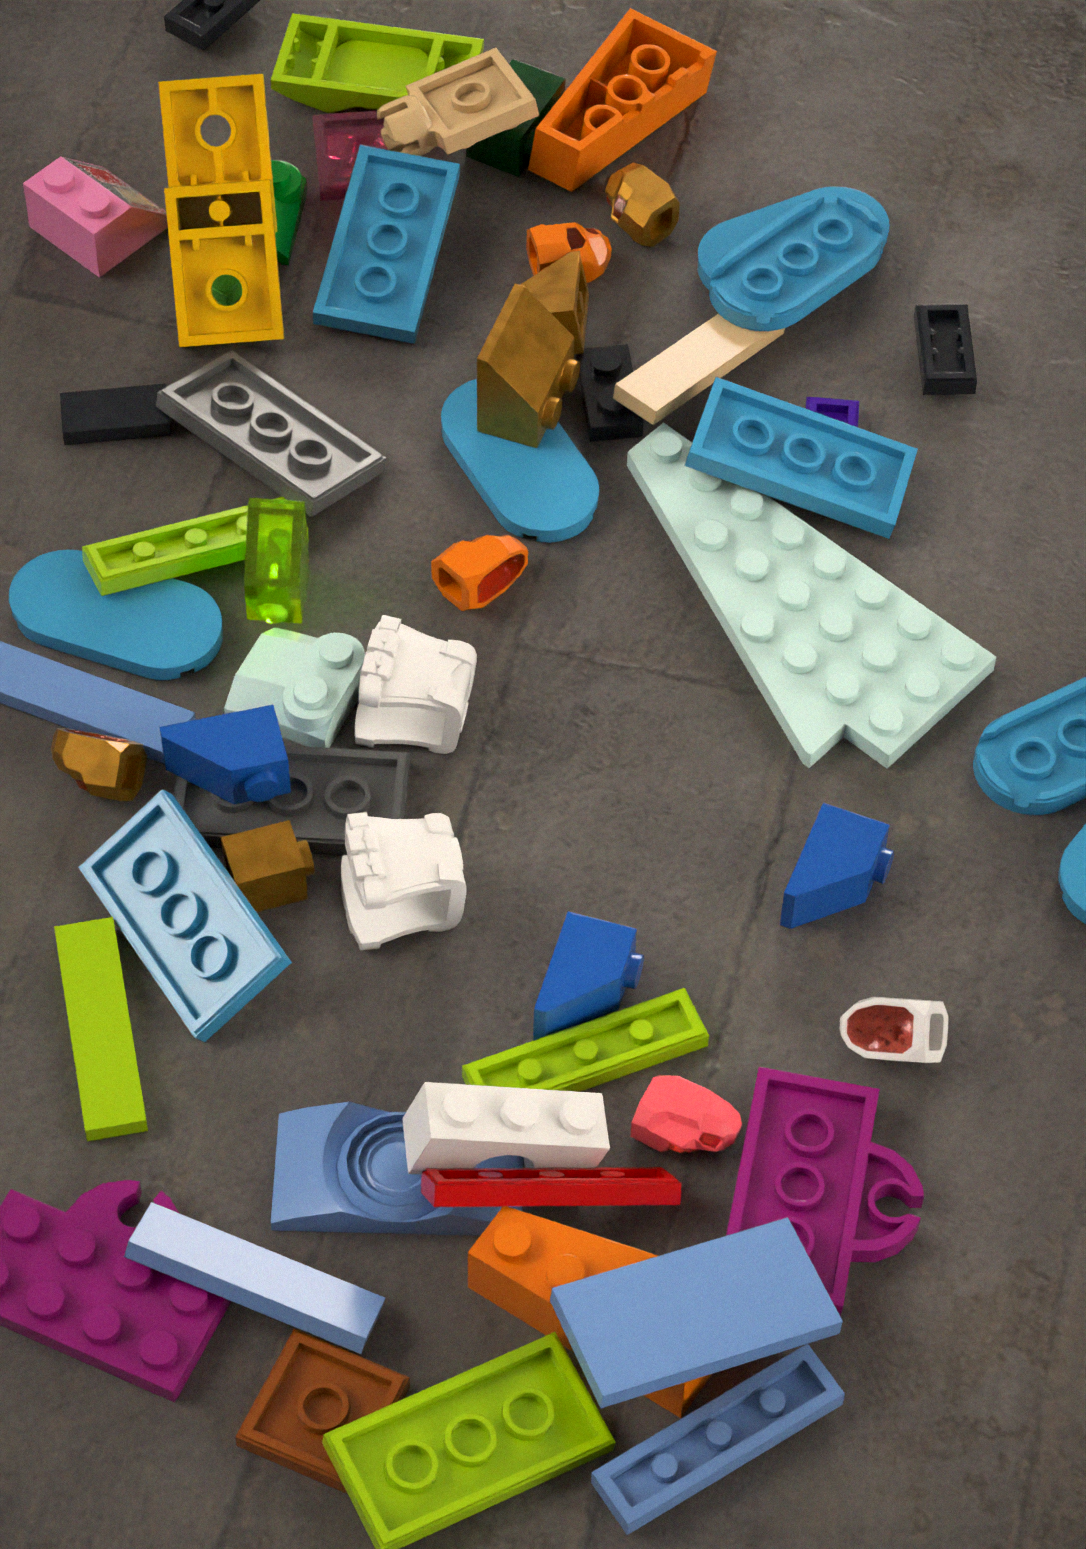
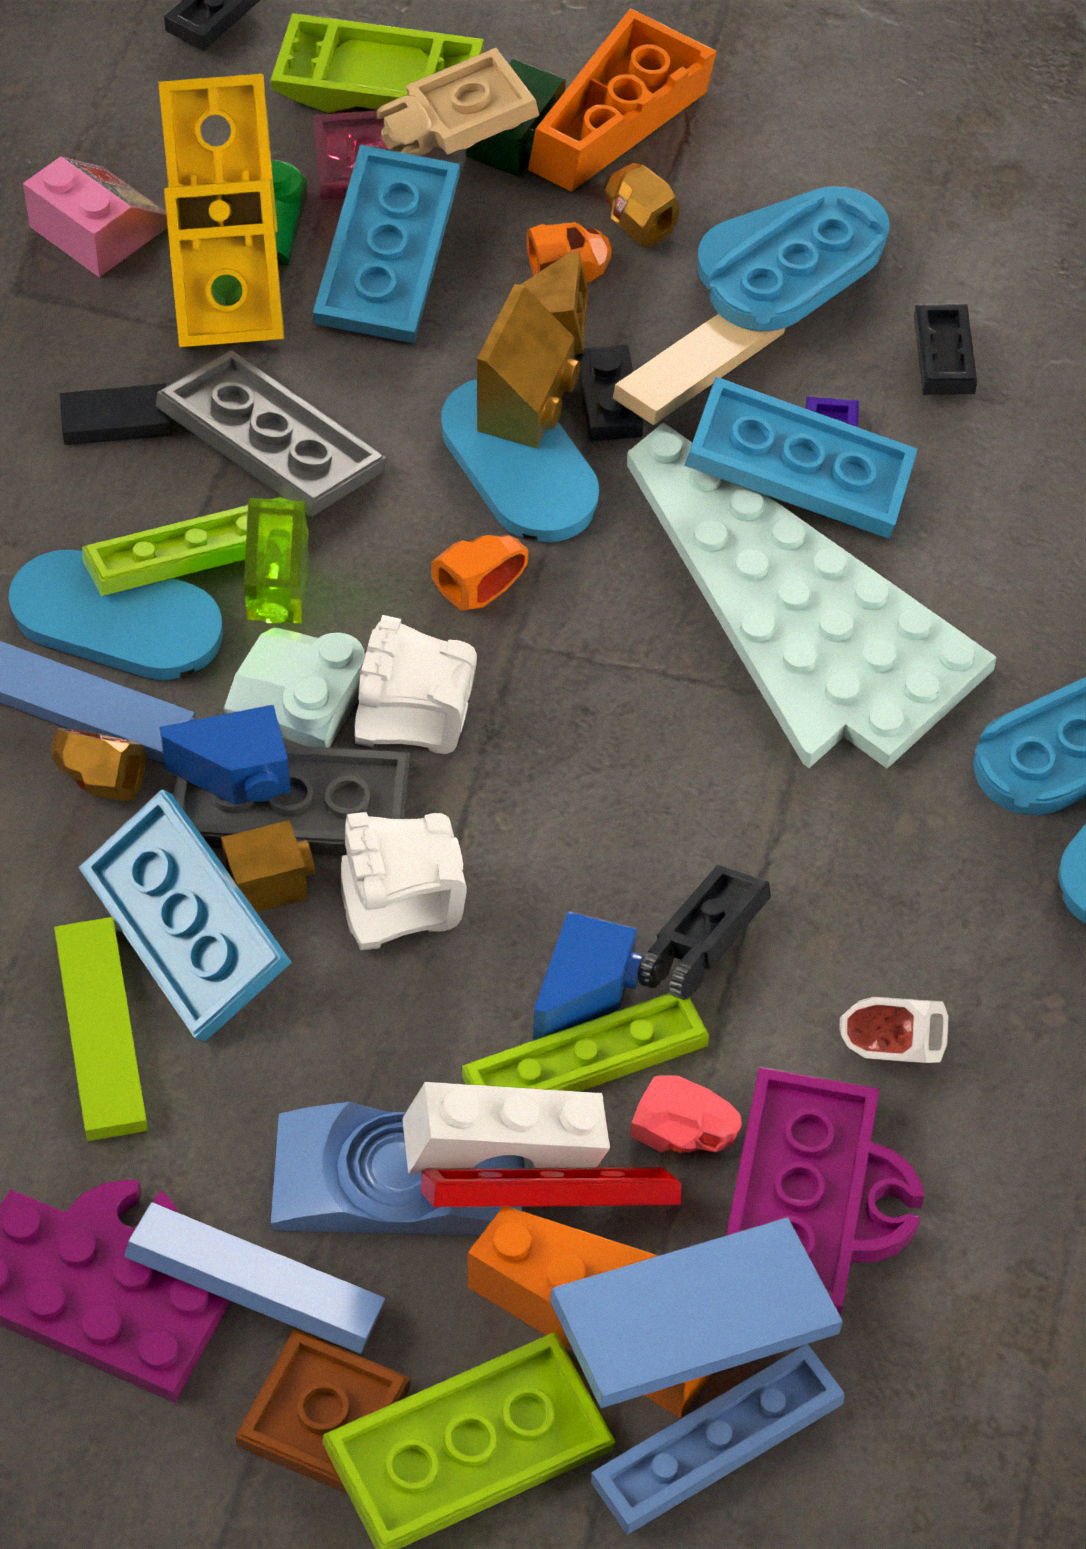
(703, 930): none -> black hinge
(836, 866): blue slope -> none

